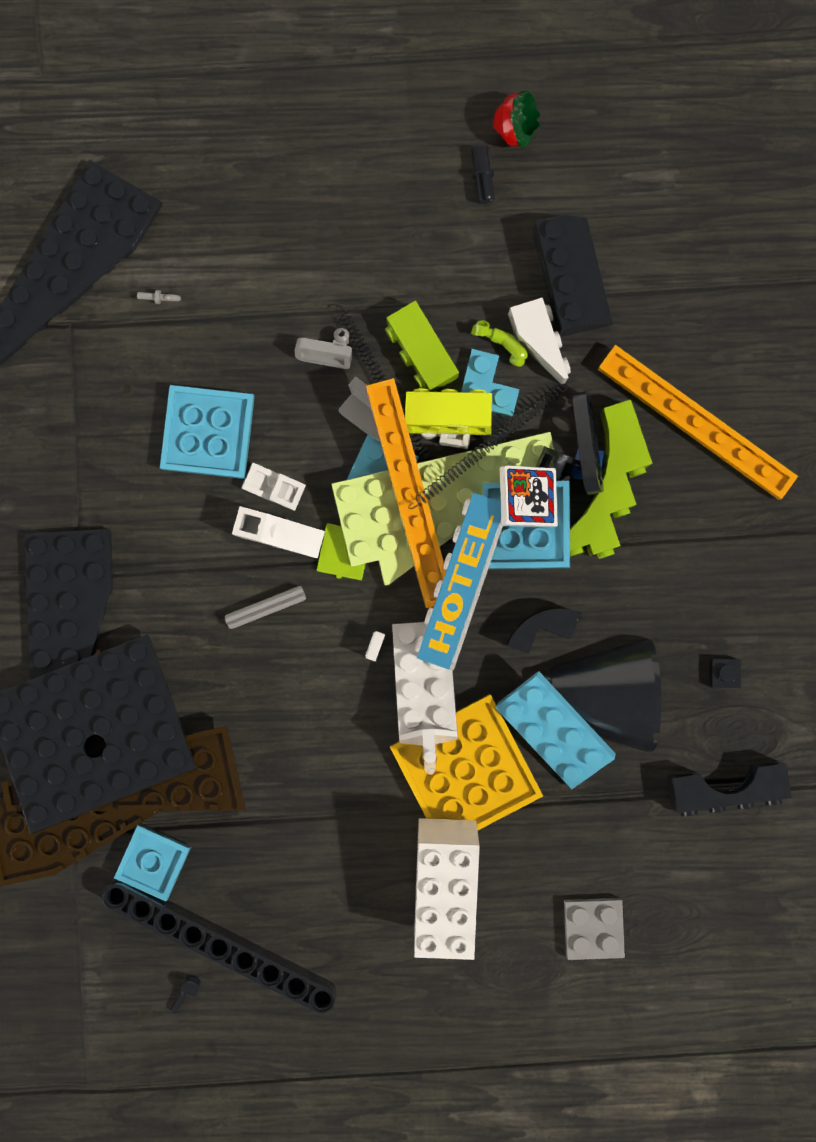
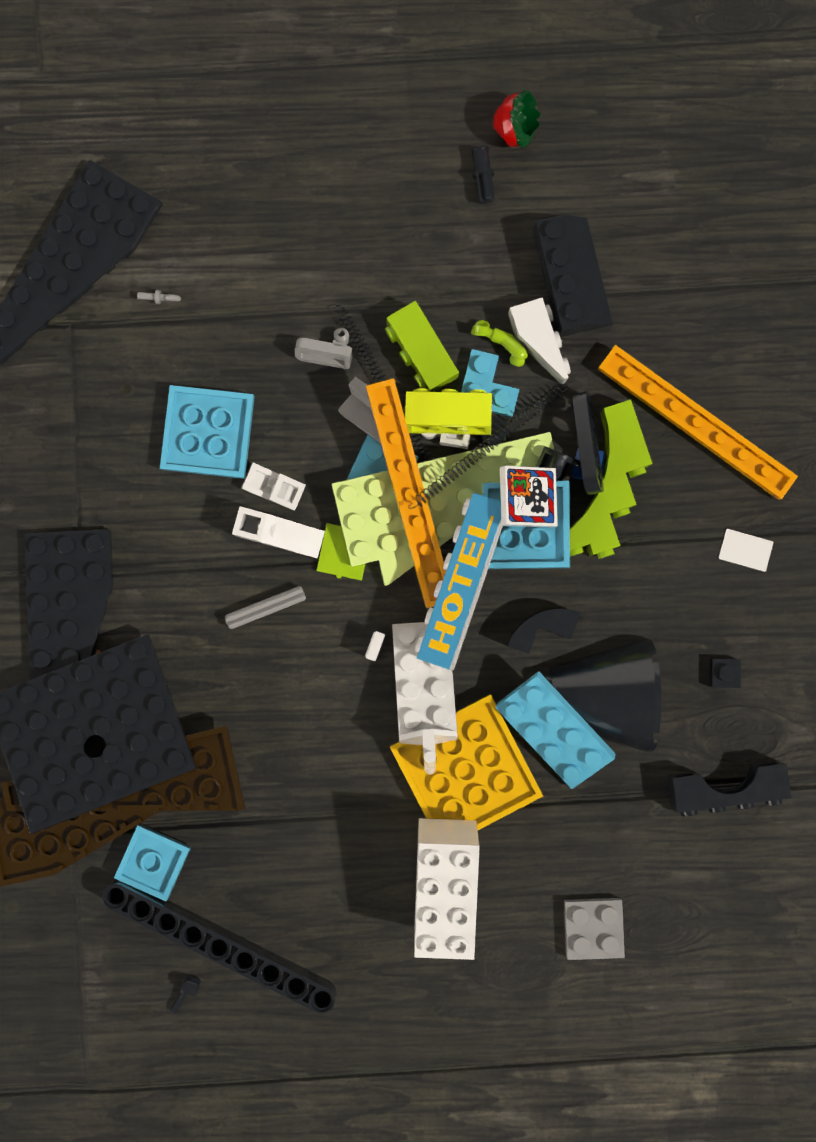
(746, 550): none -> white sticker

